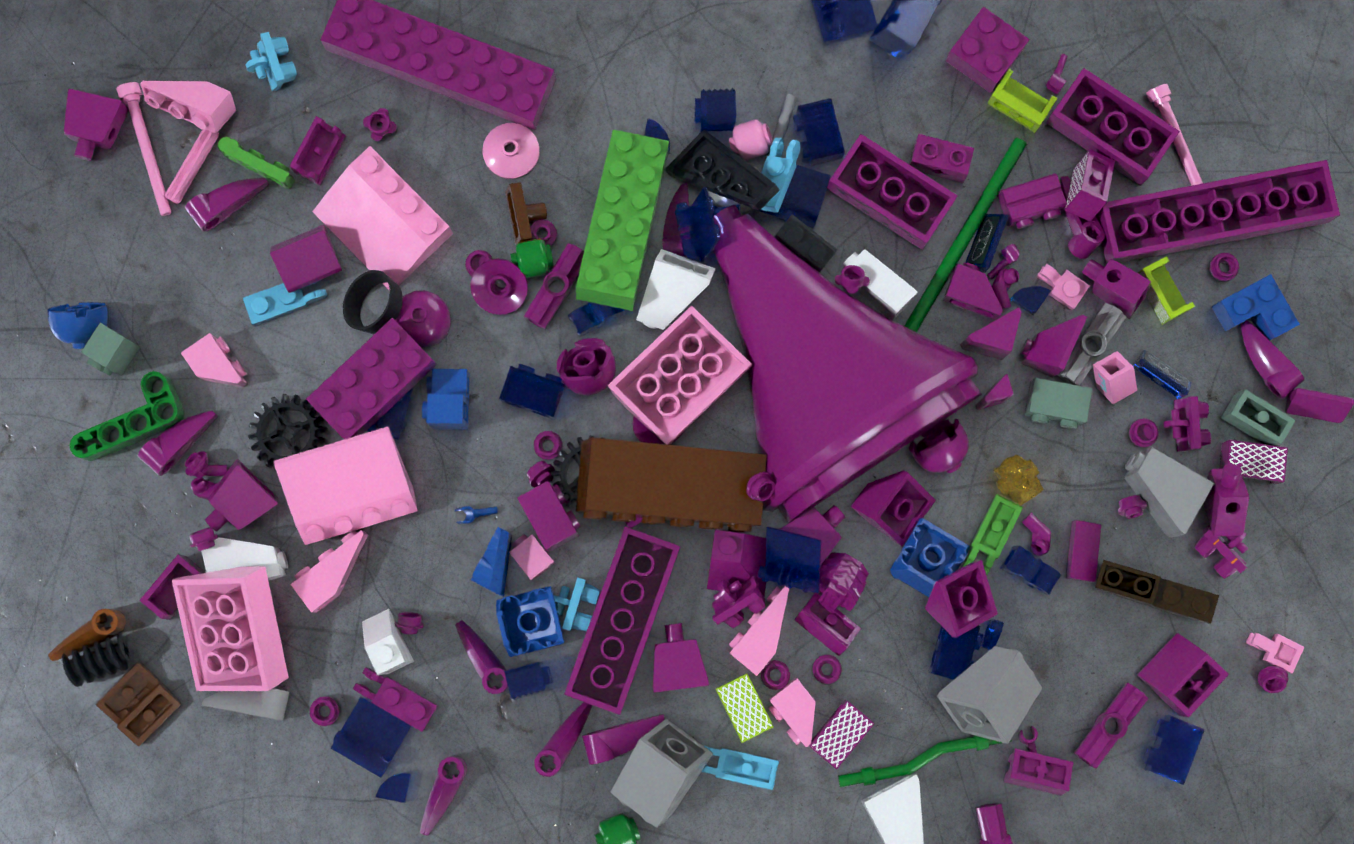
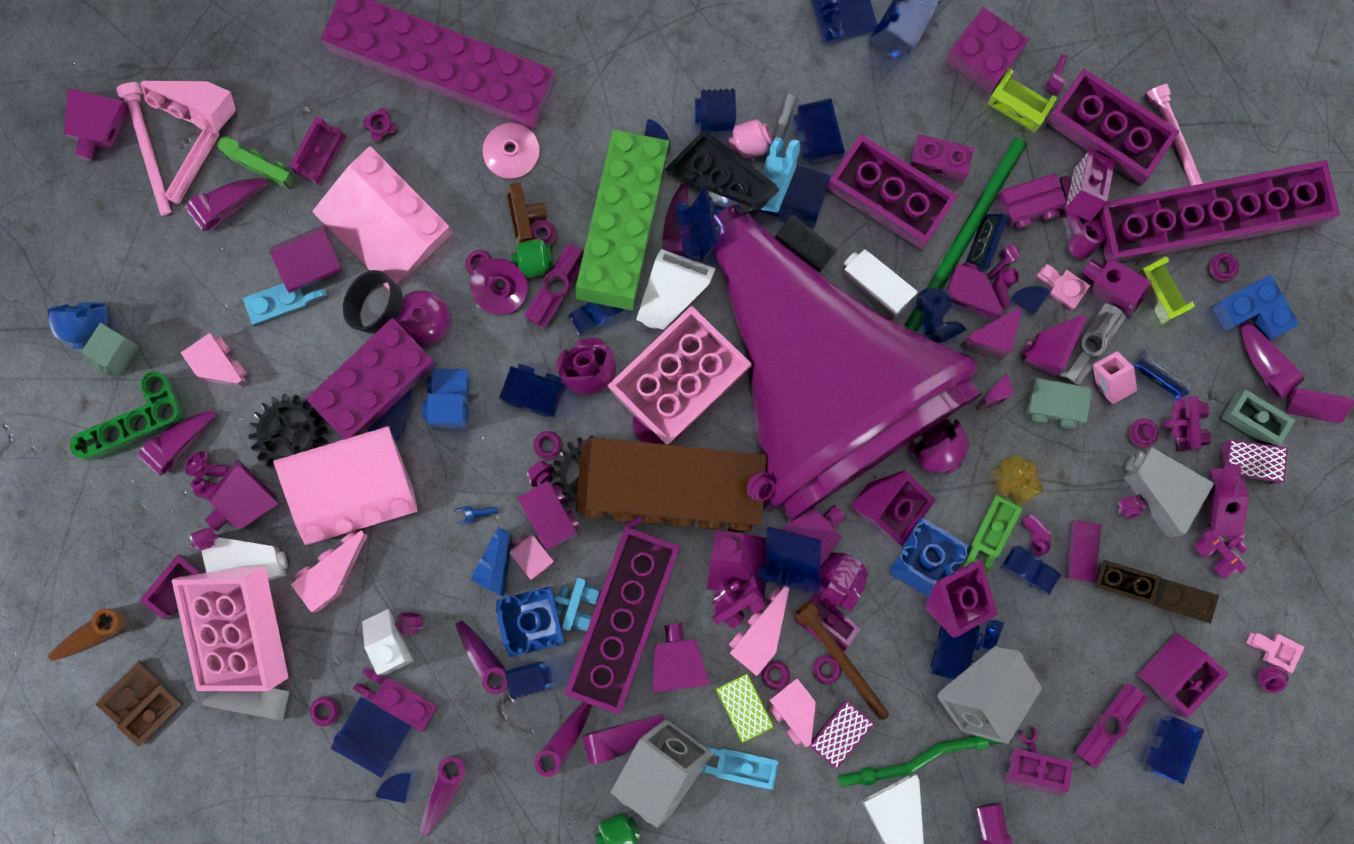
(97, 662): black piece -> none
(269, 50): medium azure hips -> none
(809, 615): none -> reddish brown piece
(852, 278): magenta plate -> none
(935, 305): none -> clear blue leg

